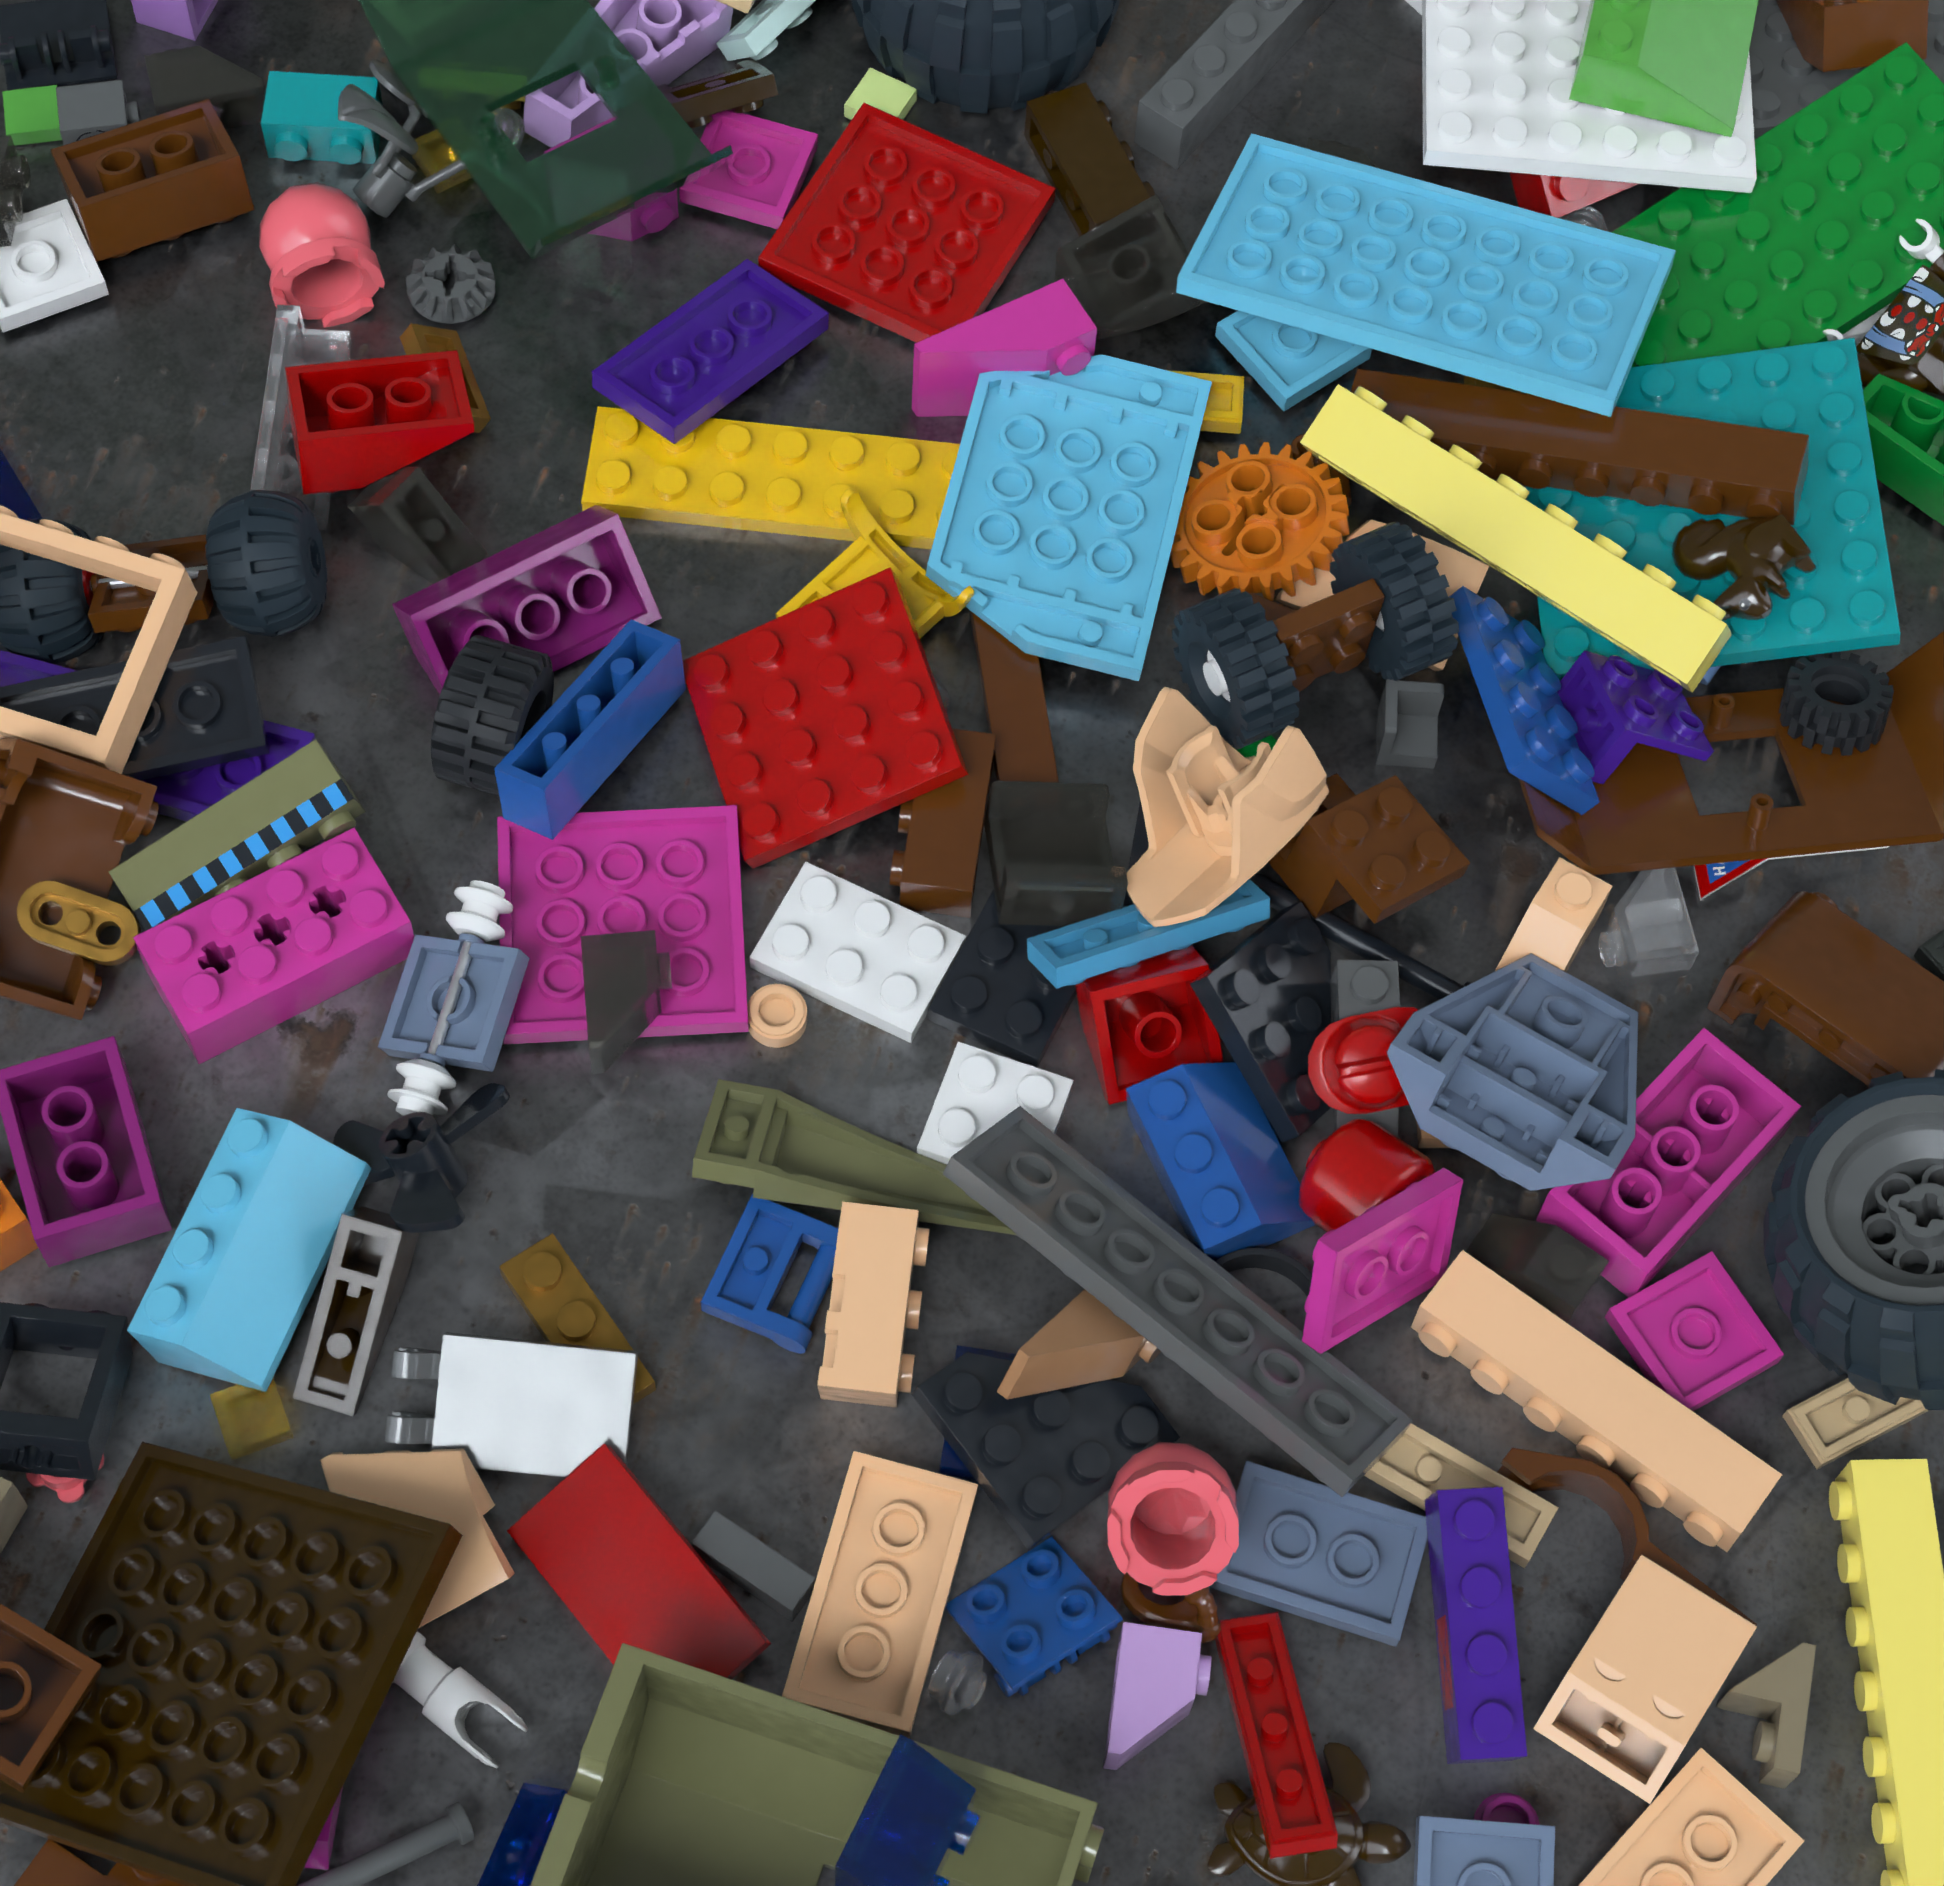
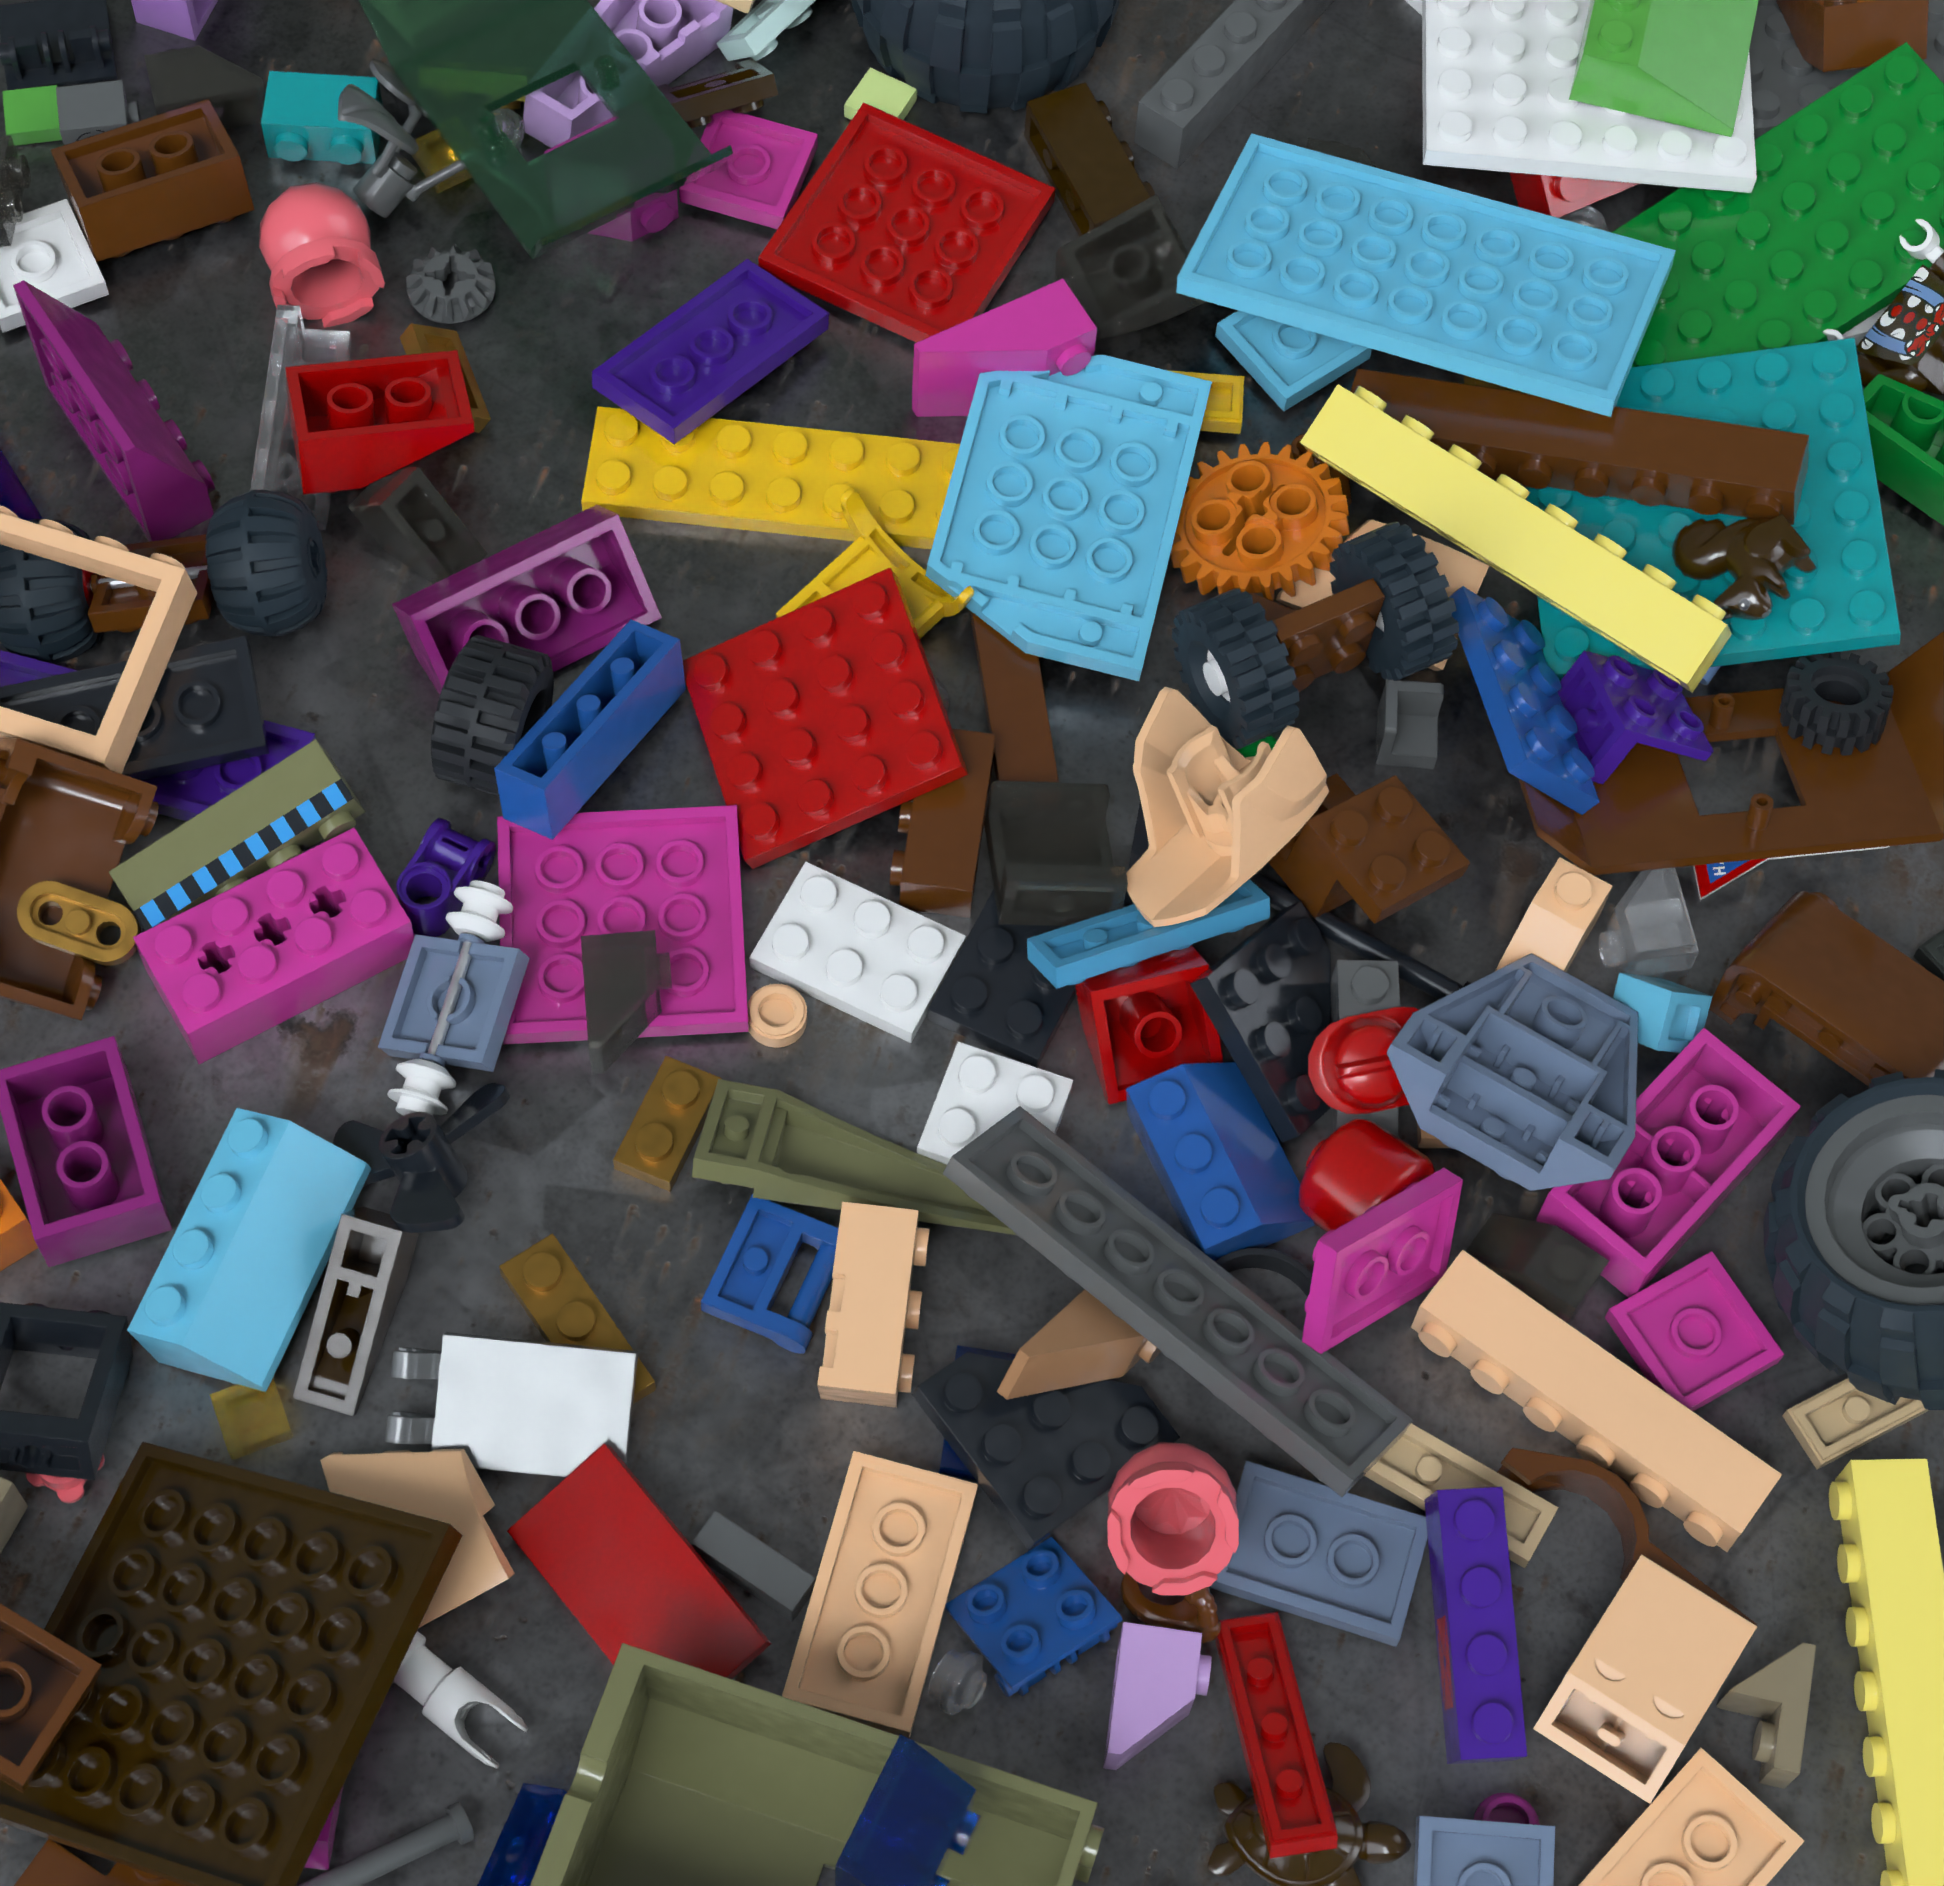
(117, 417): none -> magenta slope
(437, 868): none -> dark purple piece
(666, 1124): none -> pearl gold plate
(1666, 1010): none -> medium azure panel

